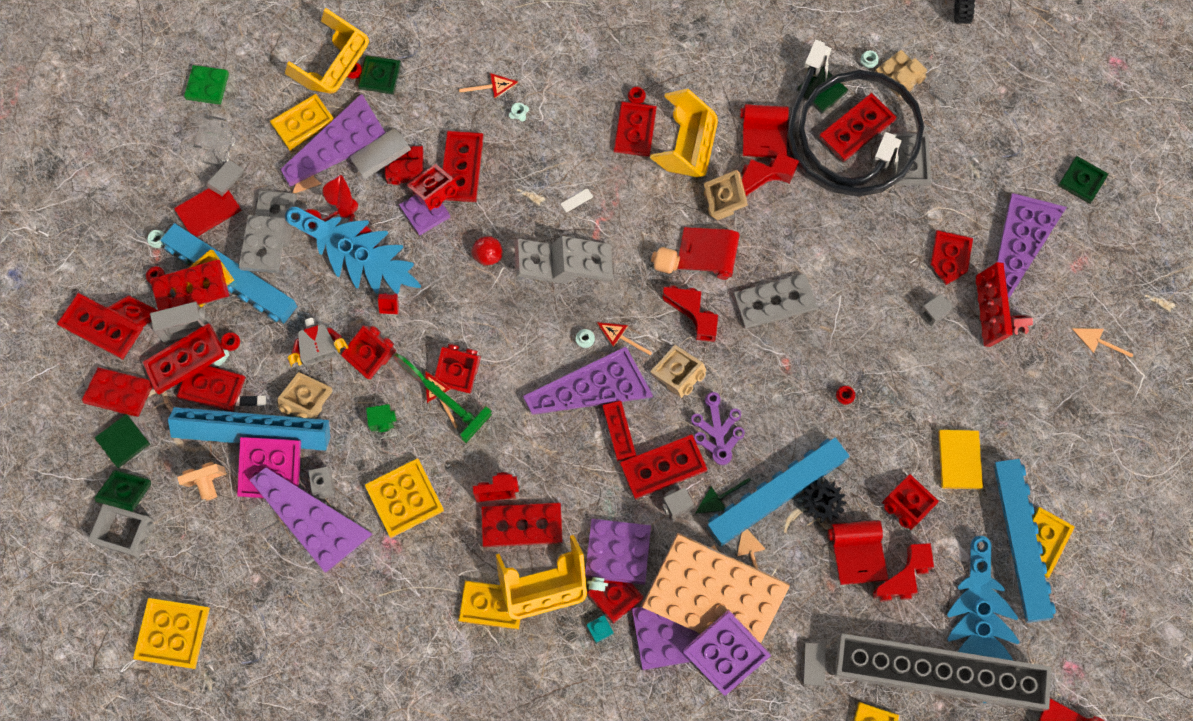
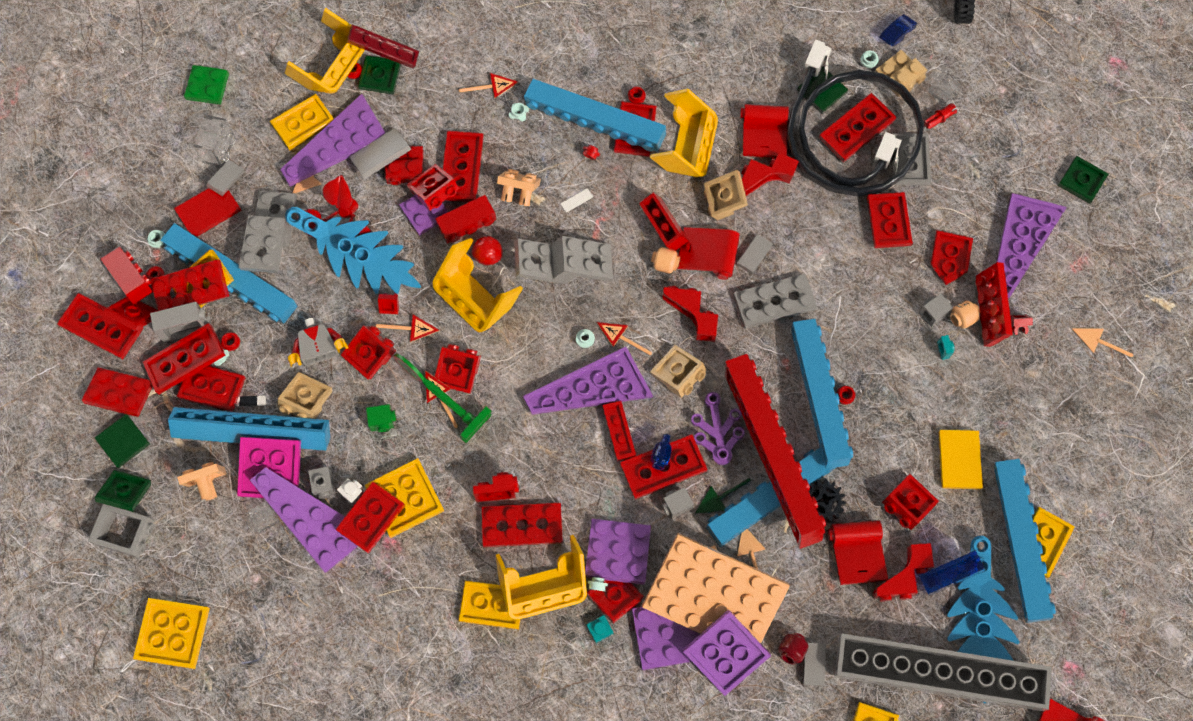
(127, 274): none -> brick
(351, 491): none -> white brick
(370, 517): none -> red plate
(382, 46): none -> dark red tile
(418, 329): none -> piece
(466, 219): none -> red brick
(467, 294): none -> yellow windscreen
(511, 179): none -> light nougat plate
(591, 152): none -> red plate
(595, 115): none -> dark azure brick
(661, 453): none -> clear blue plant
(663, 222): none -> red brick
(754, 254): none -> light grey tile
(774, 451): none -> red brick
(793, 648): none -> dark red head
(821, 394): none -> dark azure brick
(889, 220): none -> red plate
(897, 30): none -> clear blue slope
(940, 116): none -> red axle
(945, 347): none -> teal plate
(952, 573): none -> clear blue brick
(965, 314): none -> light nougat head

